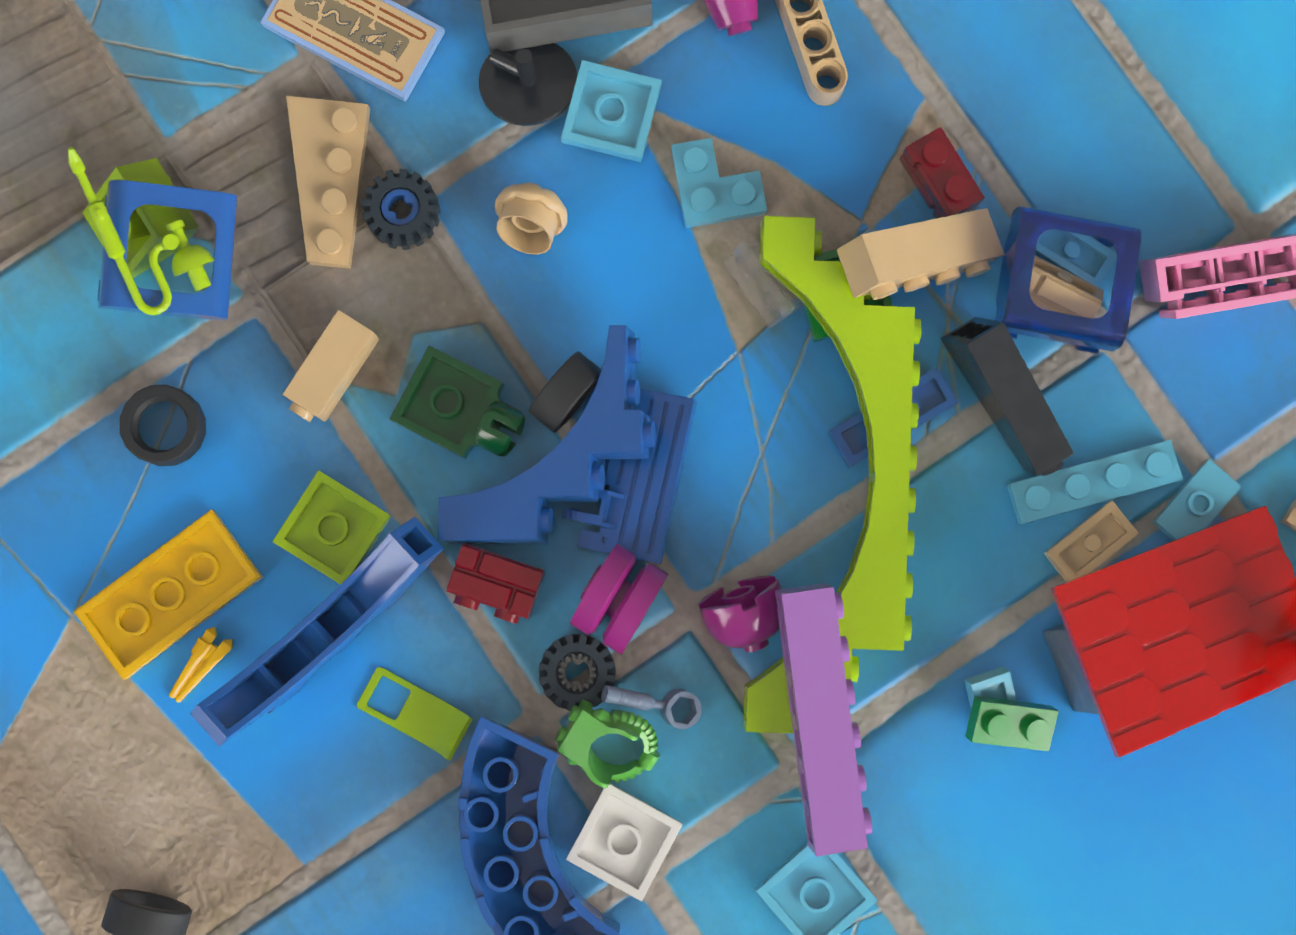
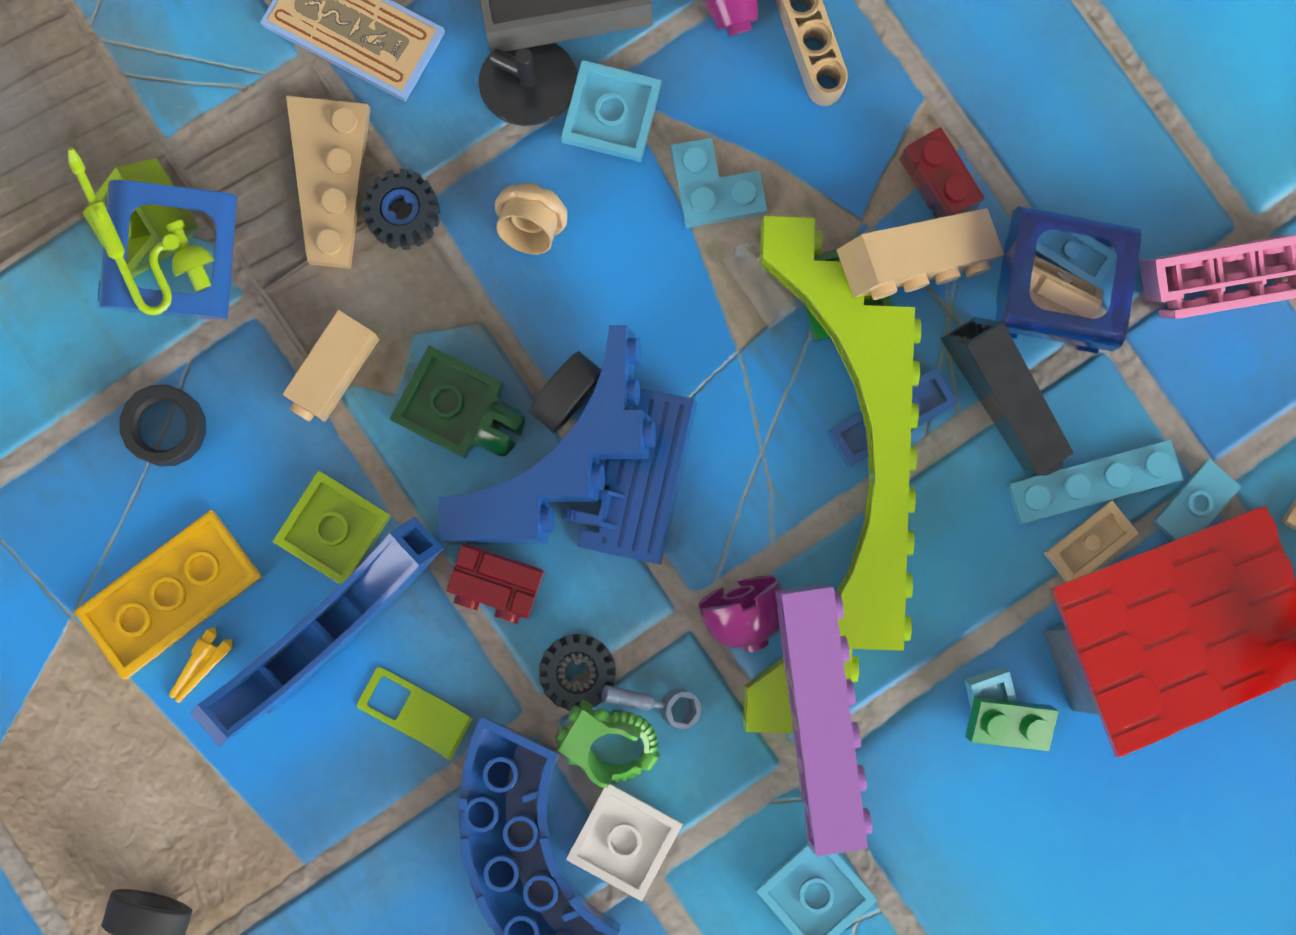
(616, 597): magenta wheel -> none

